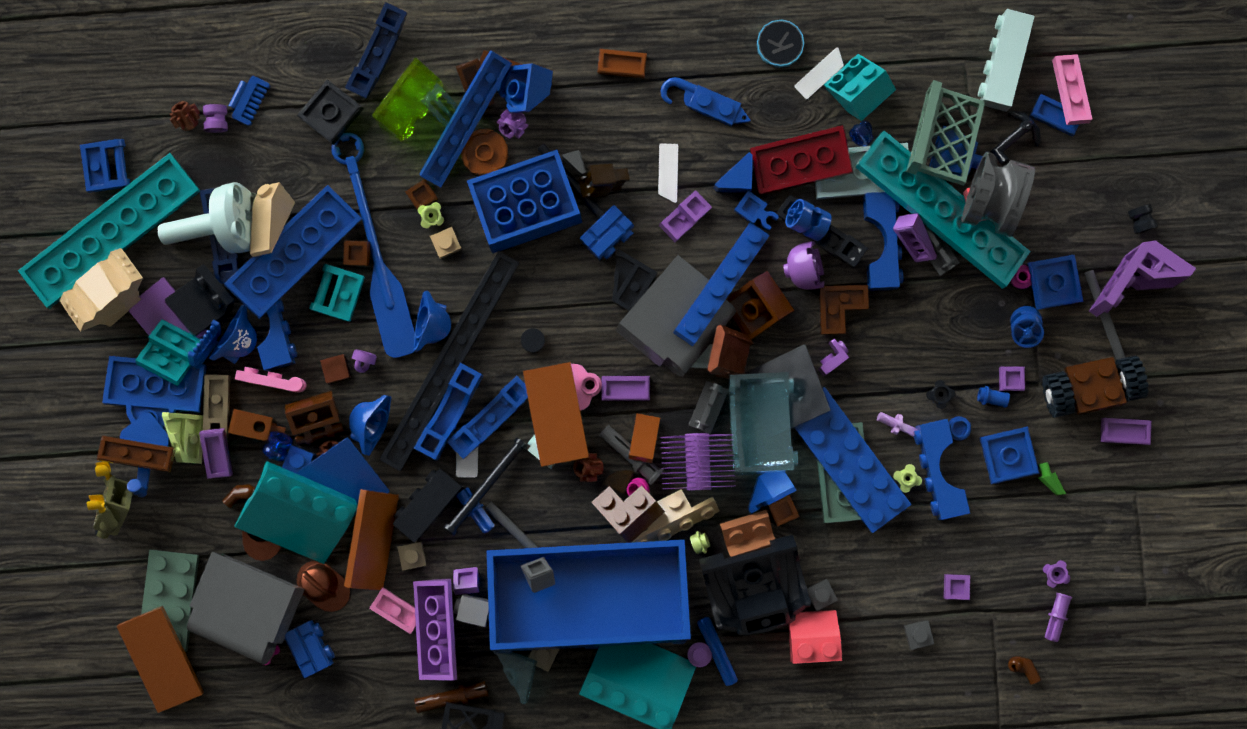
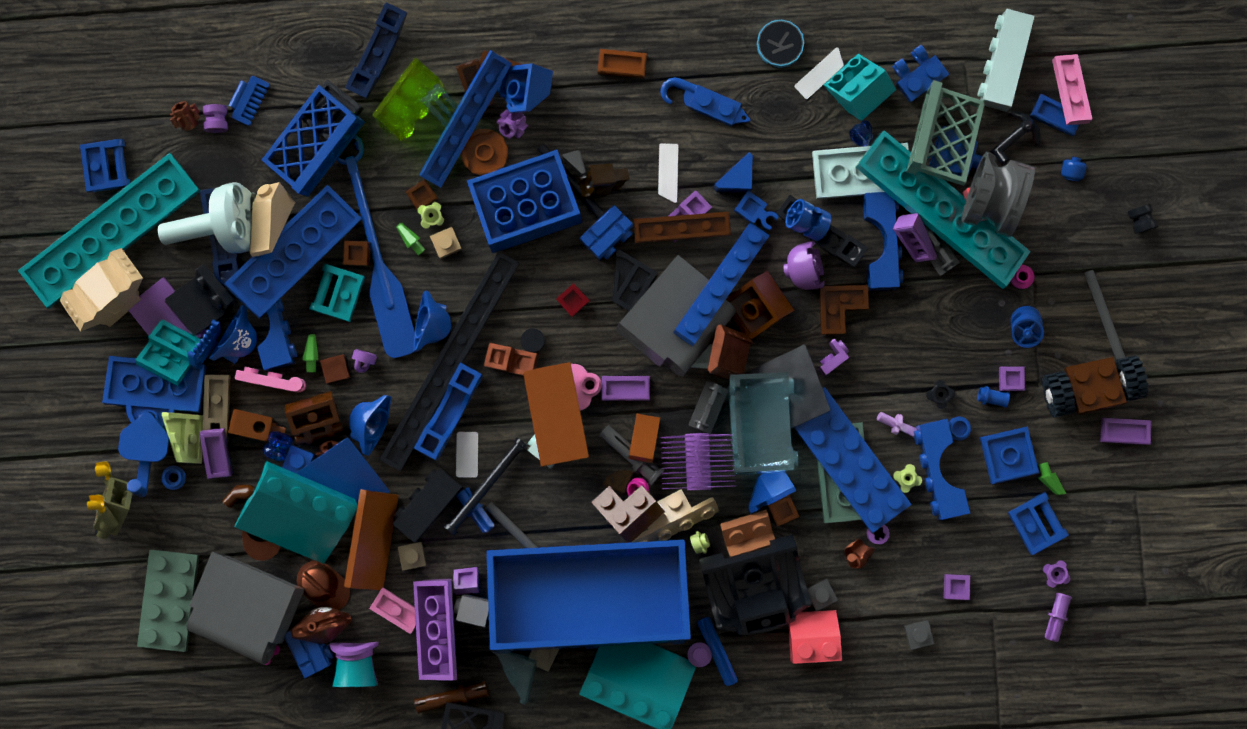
(136, 454): reddish brown tile -> none
(160, 659): dark orange tile -> none
(166, 477): none -> blue plate
(311, 353): none -> bright green bar
(321, 625): none -> copper hat
(324, 156): none -> blue fence
(354, 664): none -> teal hat
(410, 238): none -> bright green bar
(489, 418): blue slope -> none
(510, 359): none -> copper slope
(538, 574): dark grey slope -> none
(572, 300): none -> dark red plate
(588, 468): copper gear -> none
(682, 227): none -> reddish brown tile
(801, 160): dark red plate -> none
(858, 554): none -> copper arm
(885, 530): none -> medium lavender bush
(918, 81): none -> blue plate
(1026, 666): reddish brown arm -> none
(1032, 529): none -> blue plate
(1055, 282): blue plate -> none
(1073, 169): none -> blue piece
(1157, 270): medium lavender bracket -> none

